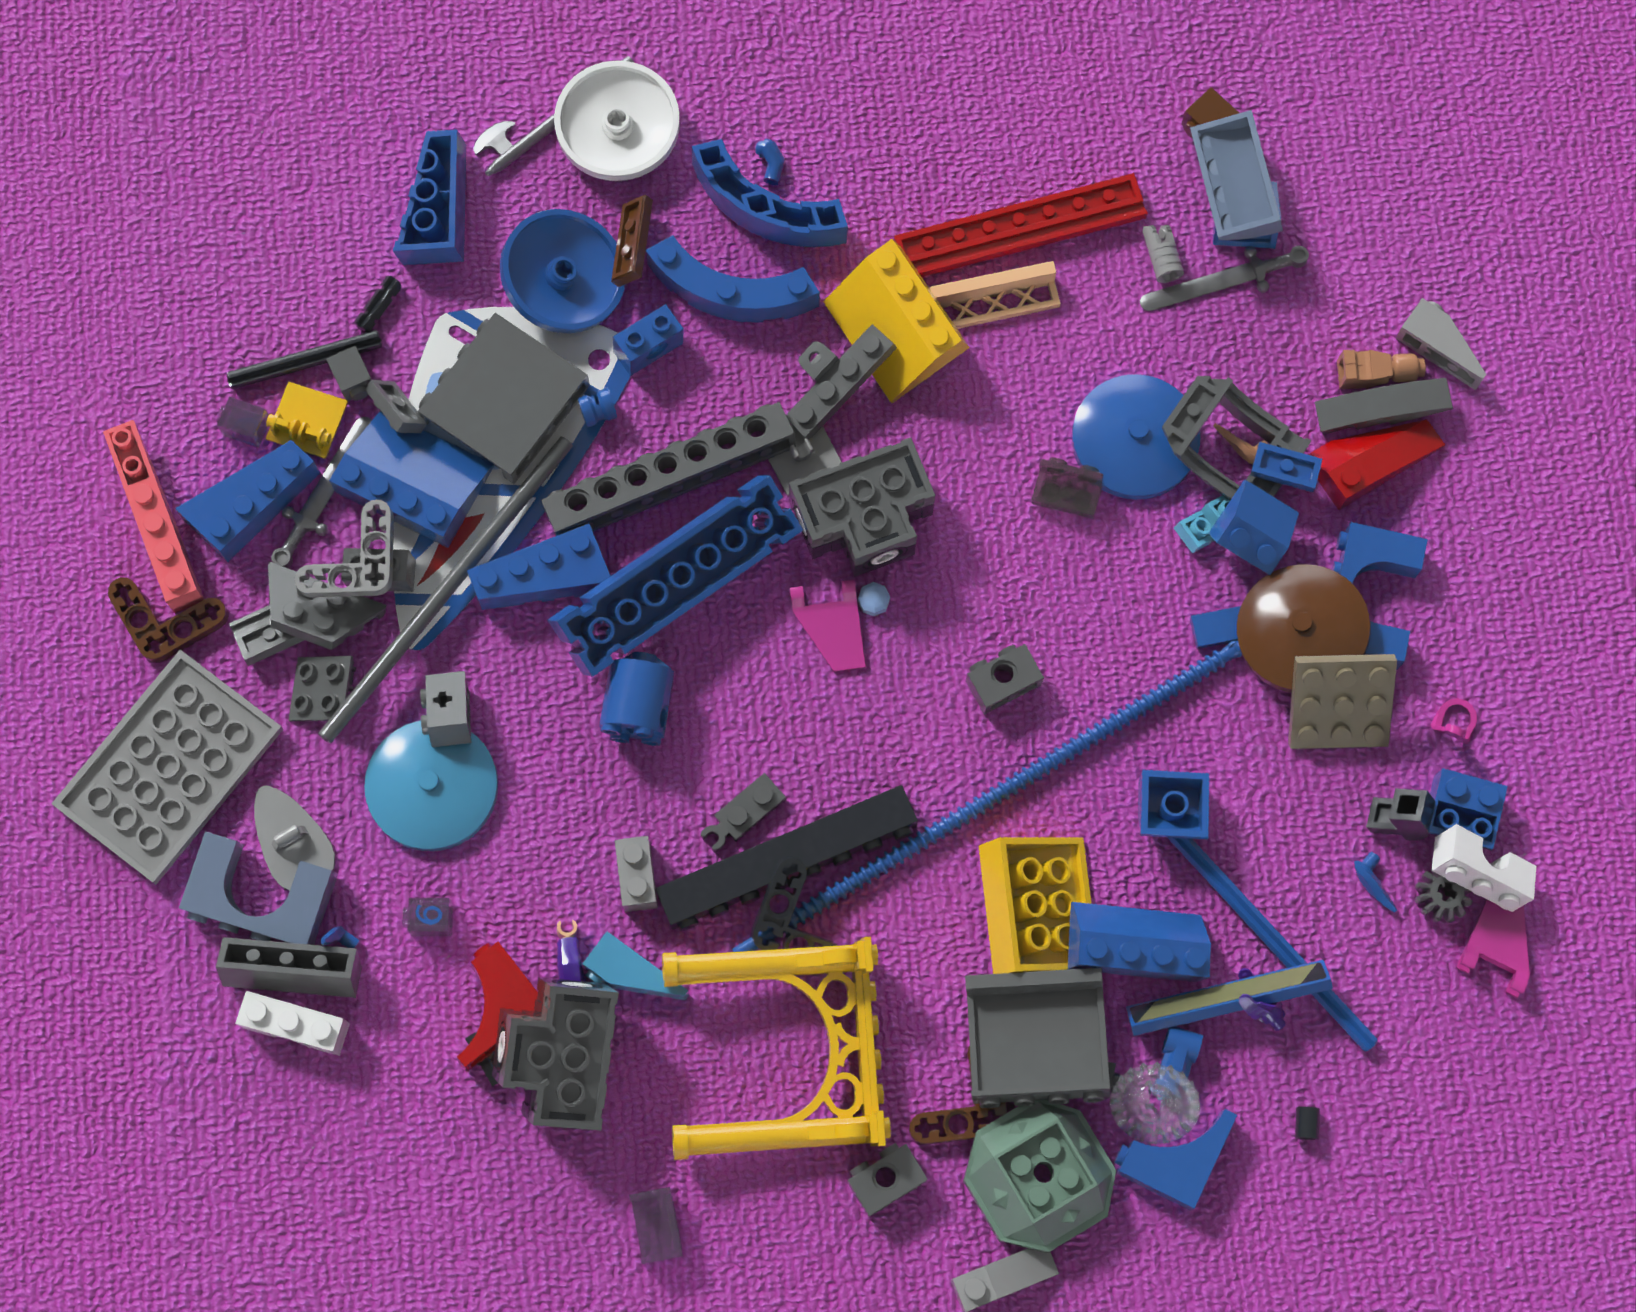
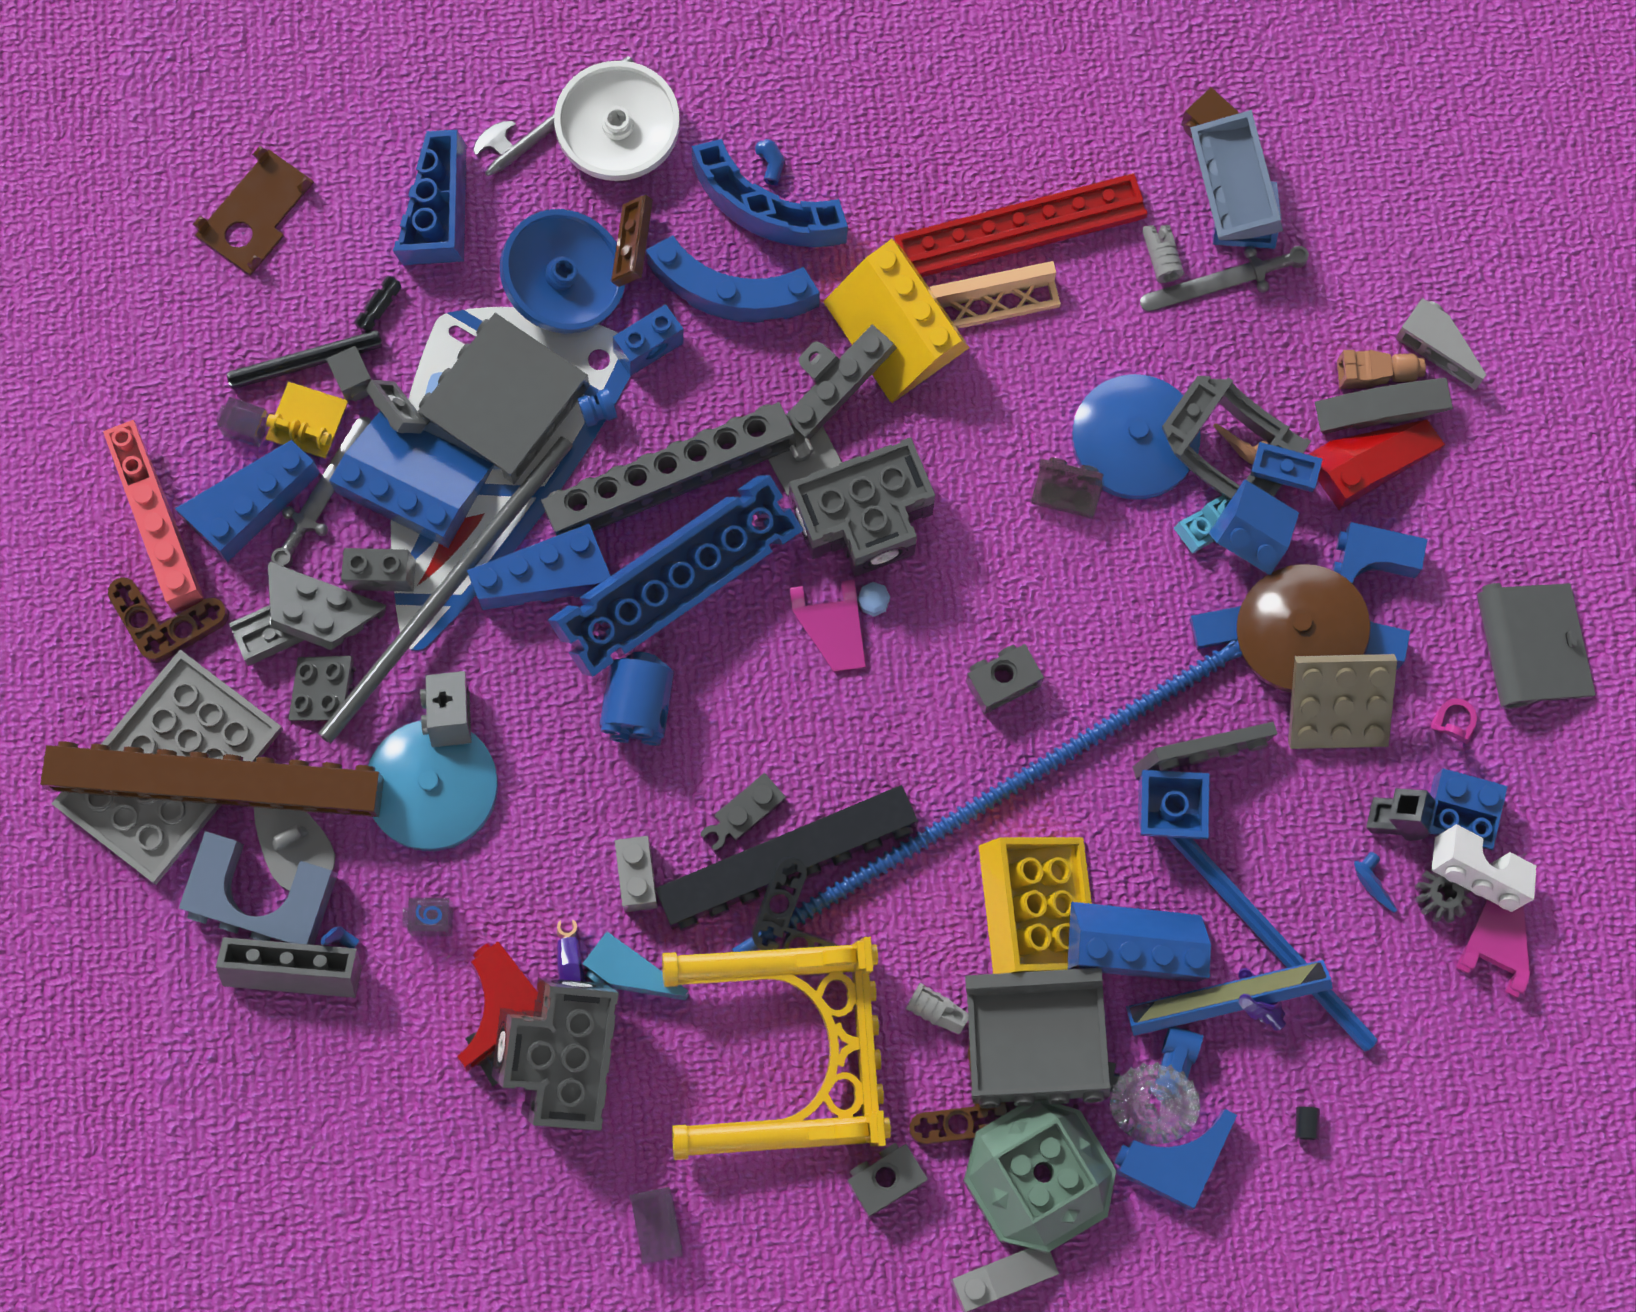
(212, 780): none -> reddish brown brick
(259, 202): none -> reddish brown piece
(292, 1023): white arch -> none
(360, 571): light grey beam -> none
(937, 1009): none -> light grey hinge
(1204, 748): none -> dark grey wing
(1534, 643): none -> dark grey door

